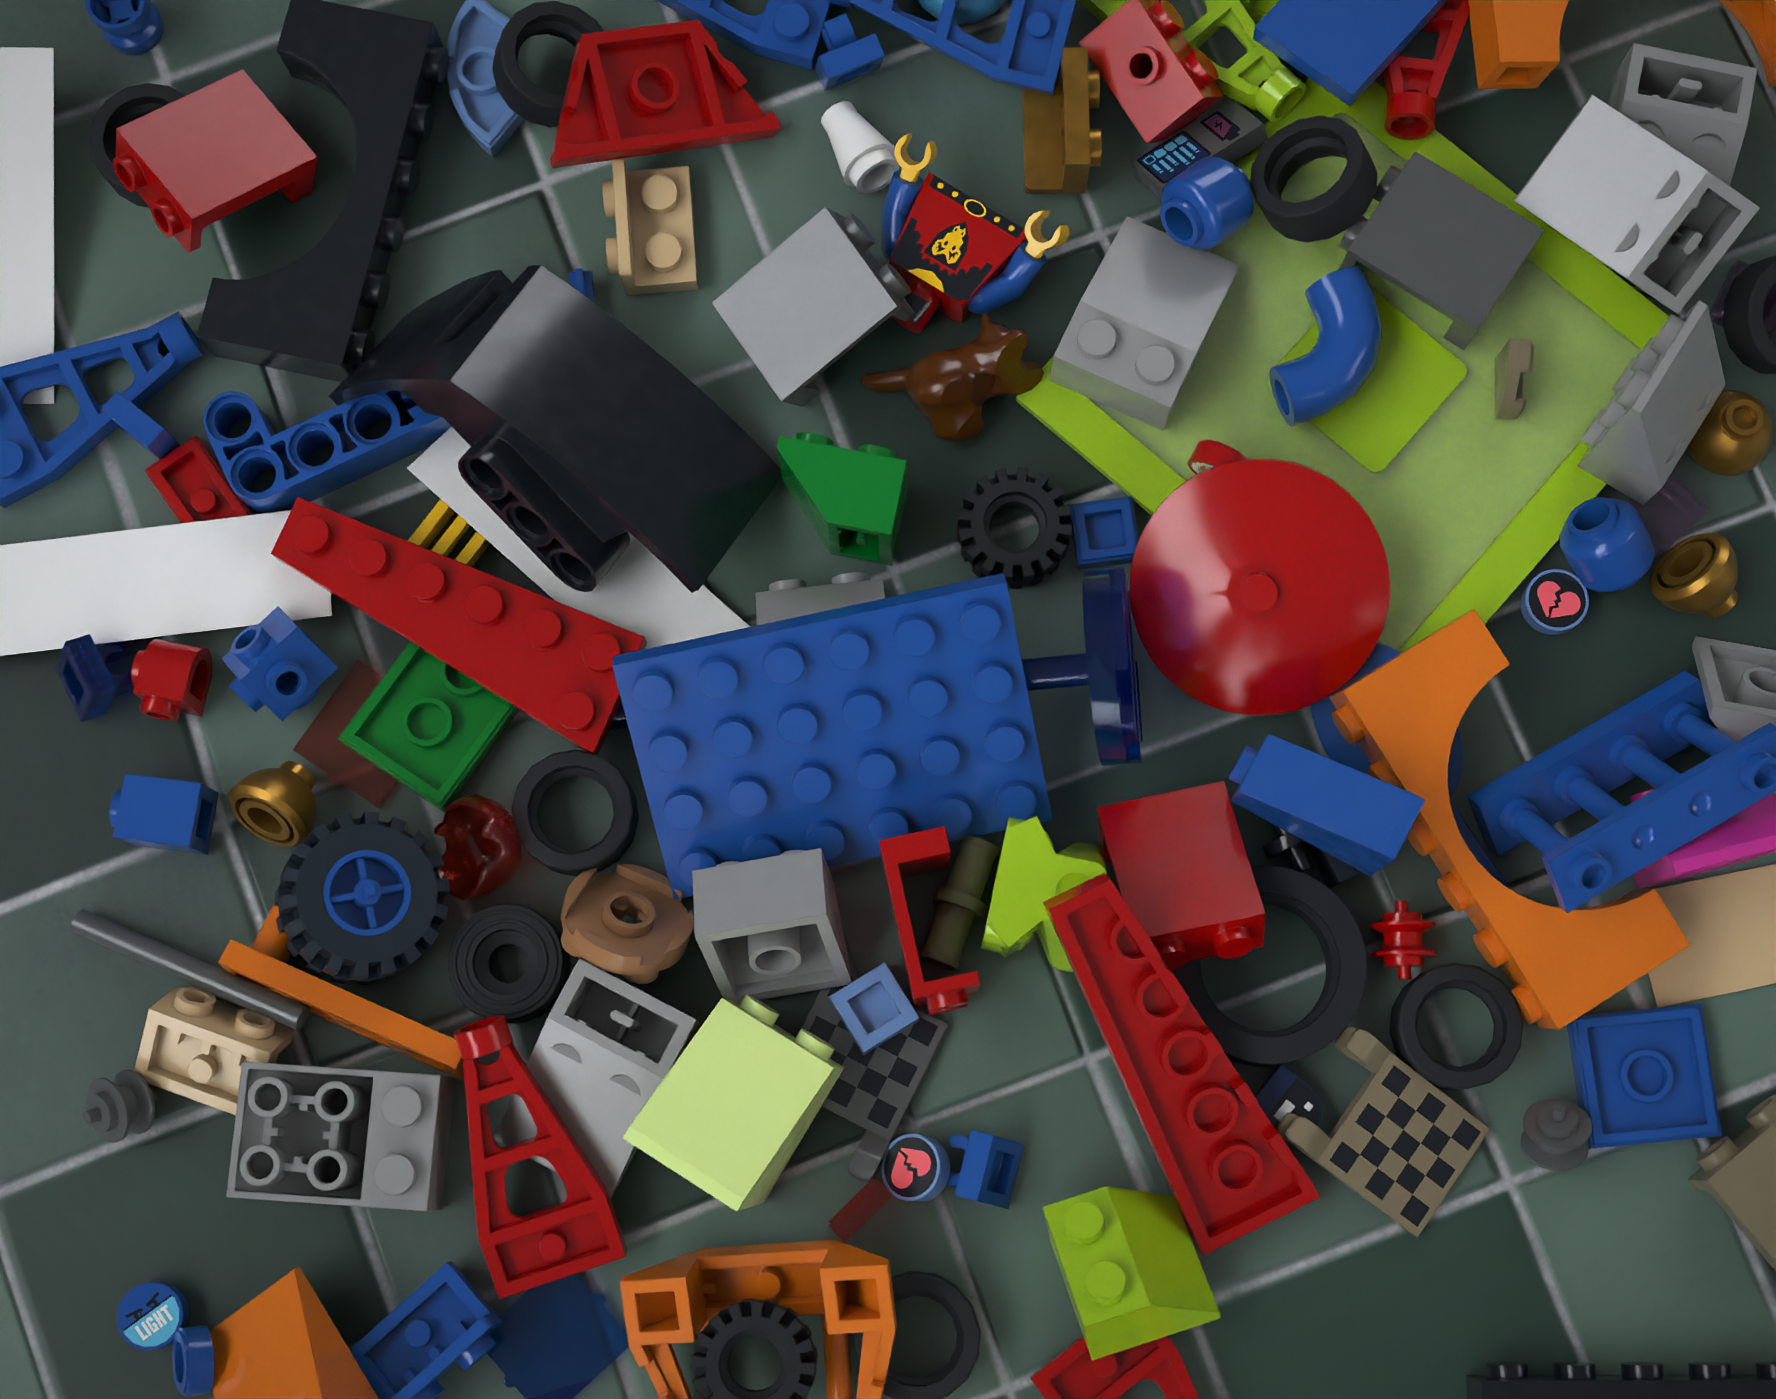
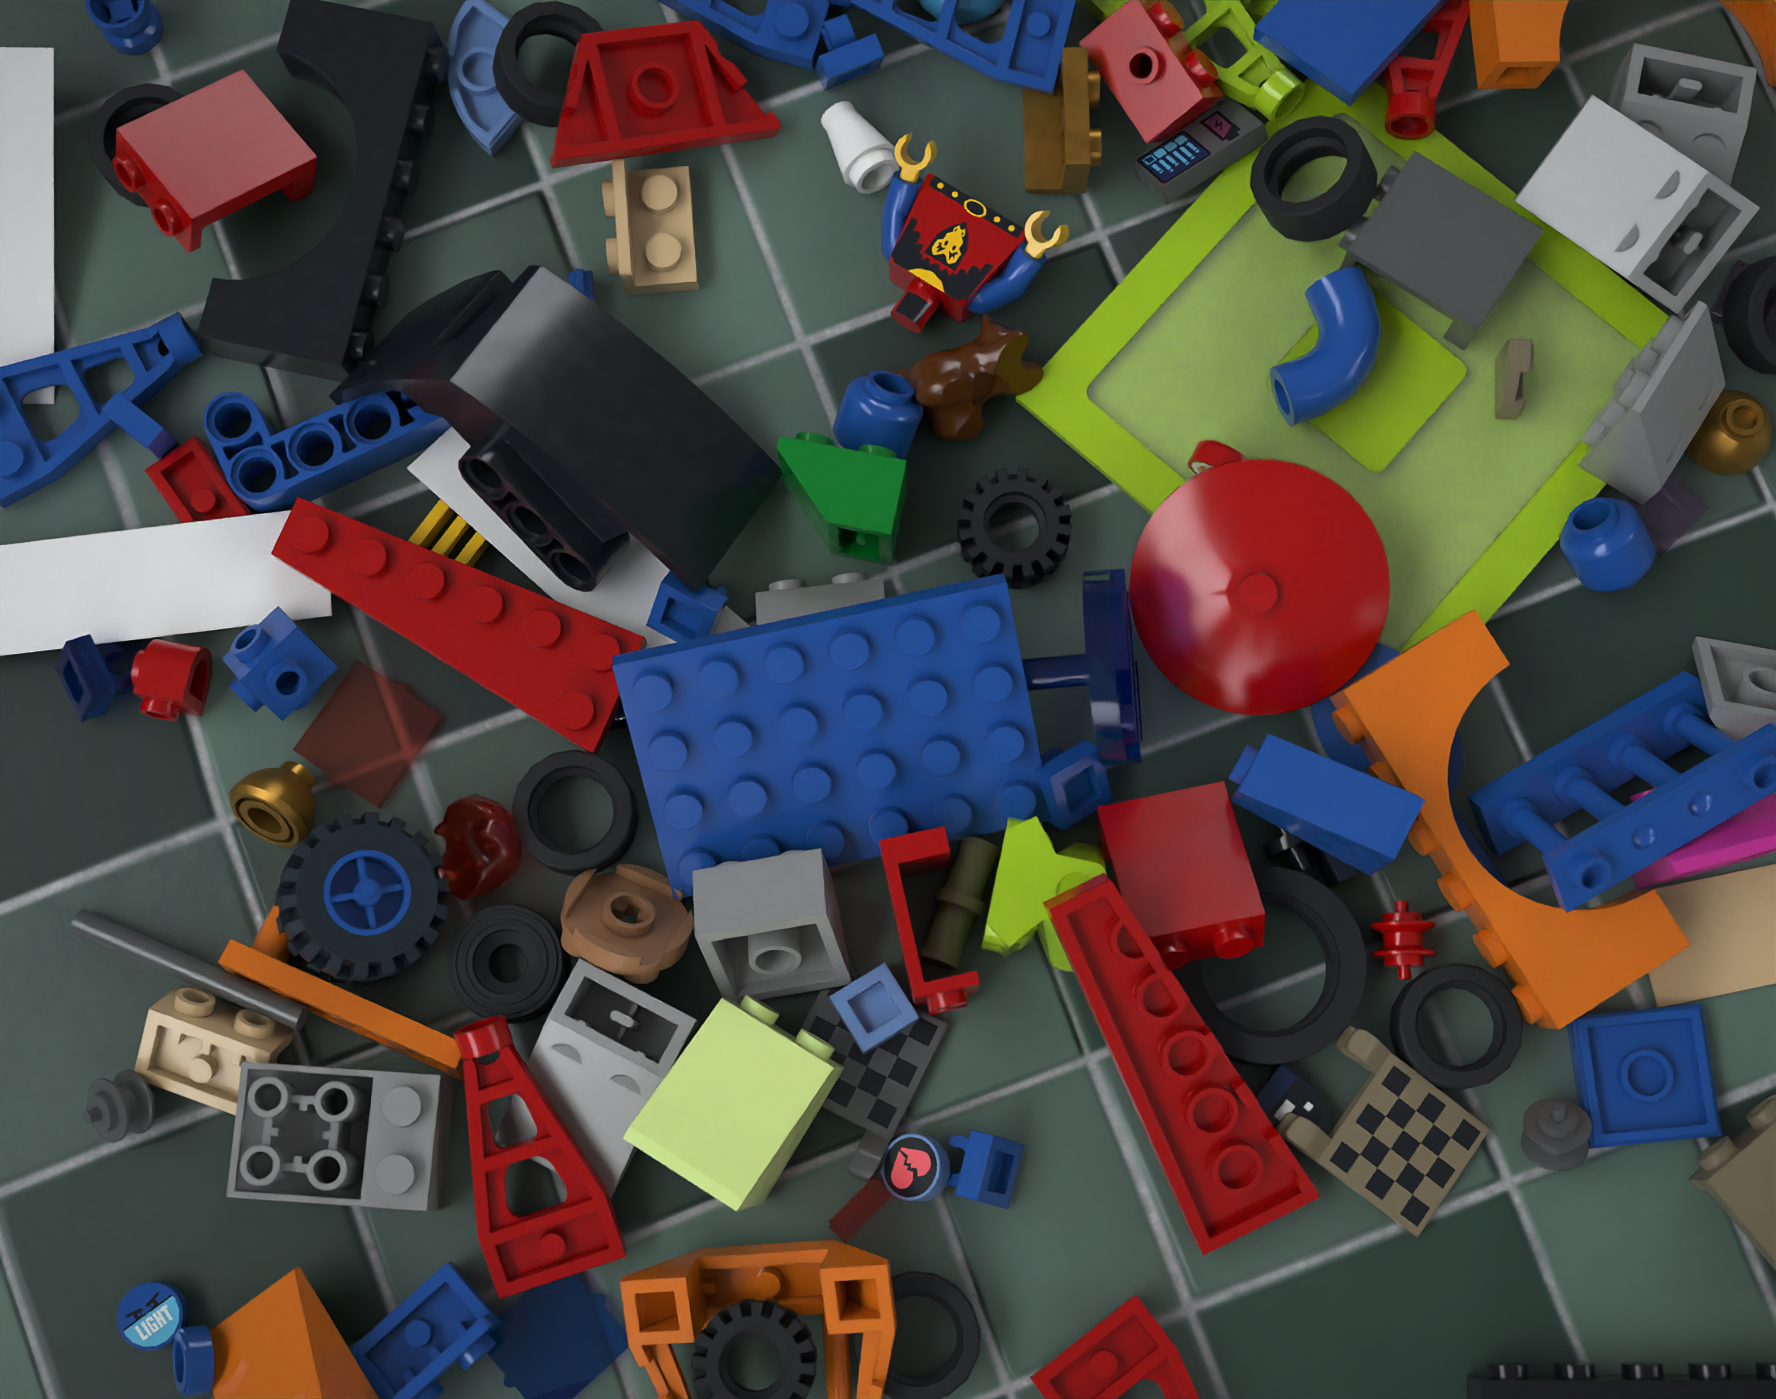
(164, 813): blue brick -> none
(427, 726): green tile -> none
(686, 614): none -> blue tile
(812, 303): panel -> none
(878, 412): none -> blue head
(1073, 783): none -> blue tile
(1104, 532): blue tile -> none
(1128, 1267): lime slope -> none
(1142, 323): light grey slope -> none
(1206, 203): blue head -> none
(1554, 602): tile -> none
(1697, 576): pearl gold brick -> none

